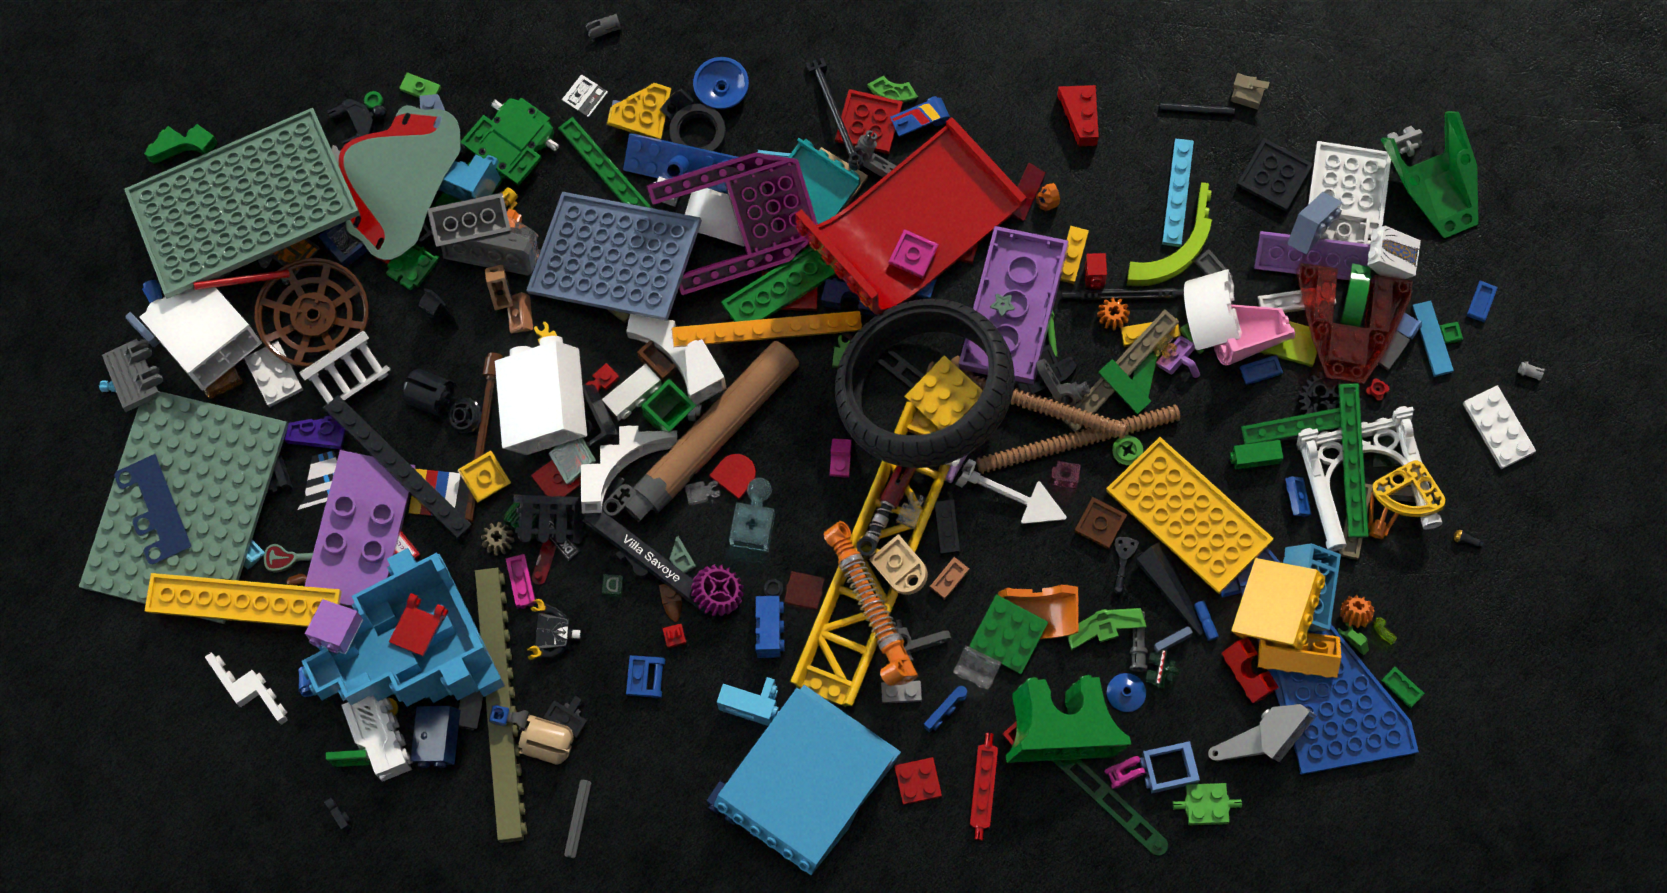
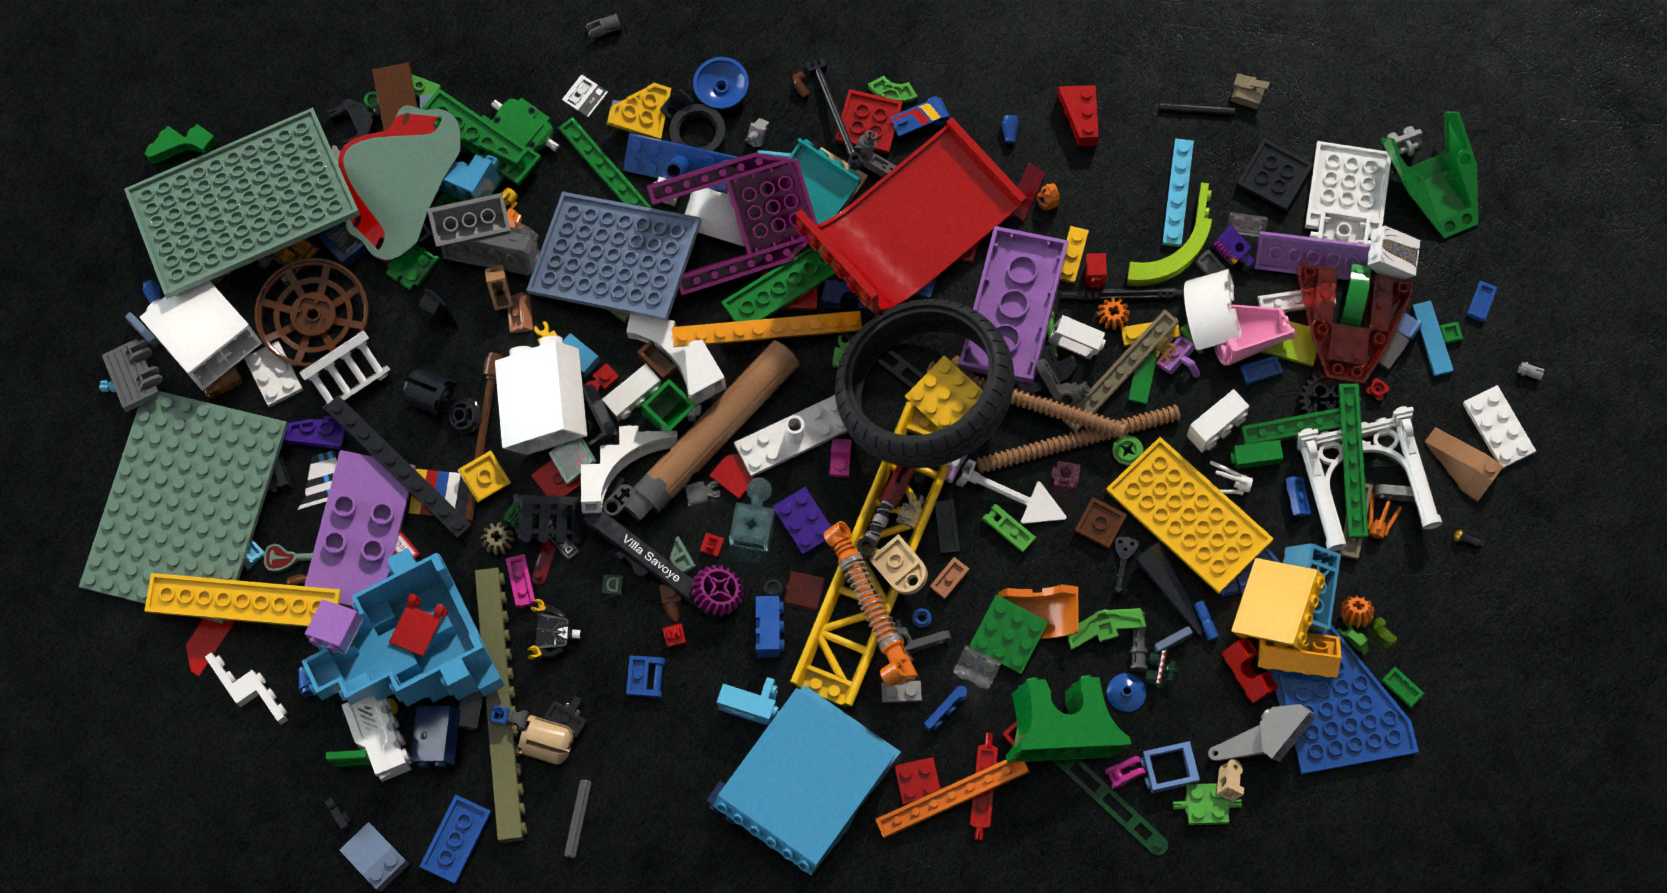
(161, 508): dark blue piece -> none
(205, 641): none -> red sticker
(241, 279): red piece -> none
(374, 857): none -> sand blue slope
(394, 91): none -> reddish brown panel
(455, 839): none -> blue plate
(477, 130): none -> green wing
(588, 358): none -> dark azure panel
(712, 545): none -> red tile
(757, 132): none -> light grey piece
(790, 436): none -> white plate
(799, 86): none -> reddish brown arm
(802, 520): none -> dark purple plate
(913, 254): dark pink tile -> none
(921, 612): none -> blue plate
(950, 796): none -> orange plate
(1002, 309): sand green plate -> none
(1009, 528): none -> bright green plate
(1010, 127): none -> blue cone
(1077, 337): none -> white window
(1124, 386): green tile -> none
(1218, 421): none -> white brick
(1229, 780): none -> tan leg
(1233, 247): none -> dark purple torso
(1242, 482): none -> white plant
(1248, 224): none -> clear plate
(1314, 221): sand blue wedge -> none
(1409, 478): yellow beam -> none
(1466, 464): none -> medium nougat wedge

